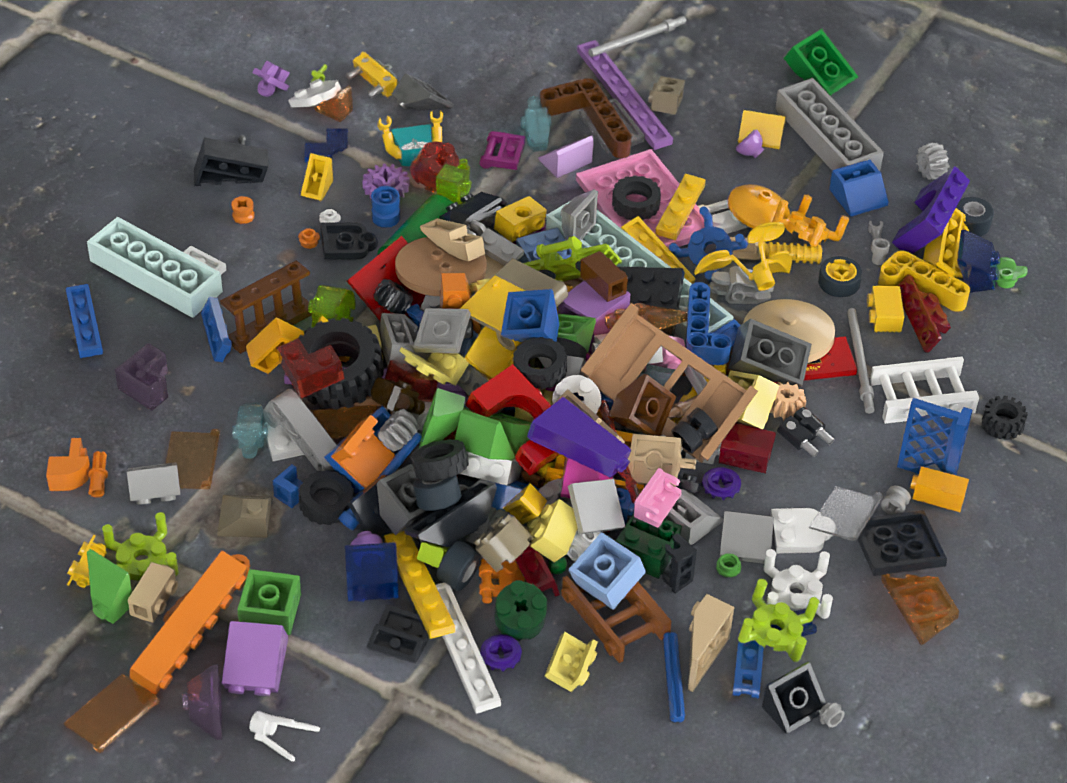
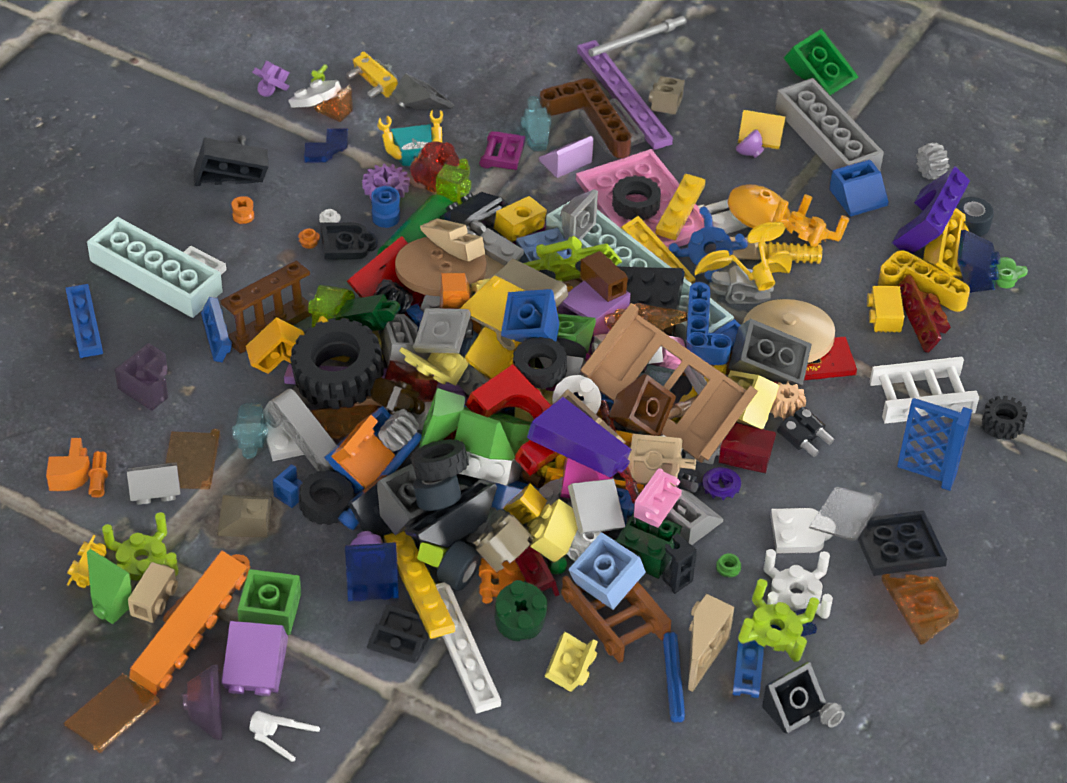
(309, 371): clear red brick -> none
(317, 177): yellow slope -> none
(370, 311): none -> dark green brick
(510, 648): dark purple gear -> none
(687, 430): black wheel -> none
(746, 536): light grey tile -> none
(840, 276): black wheel -> none
(866, 391): light grey bar -> none
(879, 246): light grey brick -> none
(895, 500): light grey wheel -> none
(939, 488): light orange brick -> none

